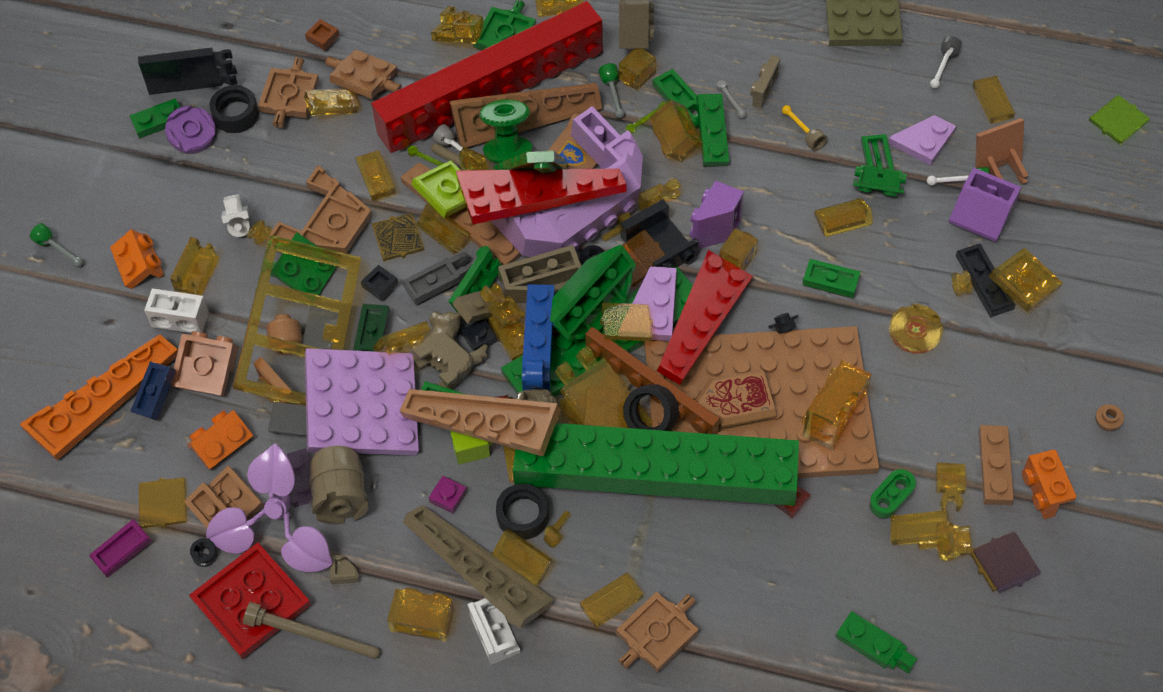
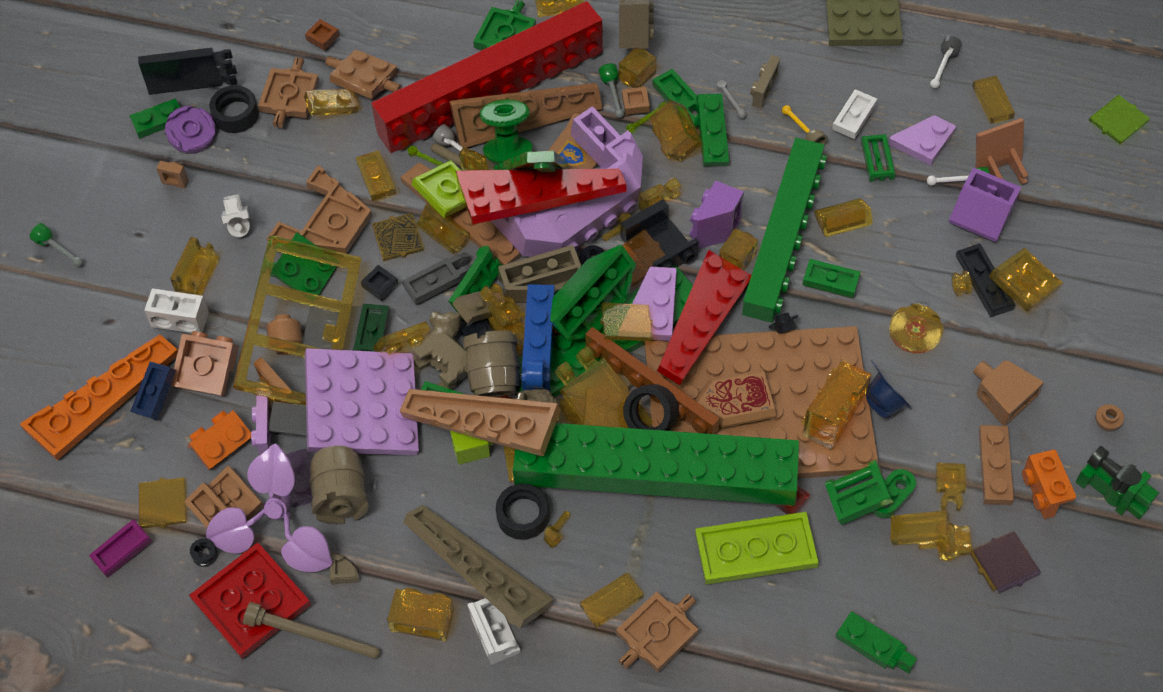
(136, 258): orange bracket -> none
(172, 174): none -> medium nougat plate
(259, 232): clear yellow bush -> none
(261, 416): none -> lavender plate
(447, 494): magenta plate -> none
(458, 27): clear yellow slope -> none
(492, 363): none -> dark tan piece
(522, 557): clear yellow plate -> none
(635, 100): none -> medium nougat plate
(756, 548): none -> lime plate
(783, 231): none -> green brick
(854, 114): none -> white plate
(860, 498): none -> green plate
(884, 397): none -> dark blue piece
(888, 183): green hinge -> none
(1006, 389): none -> medium nougat torso
(1120, 485): none -> green hips

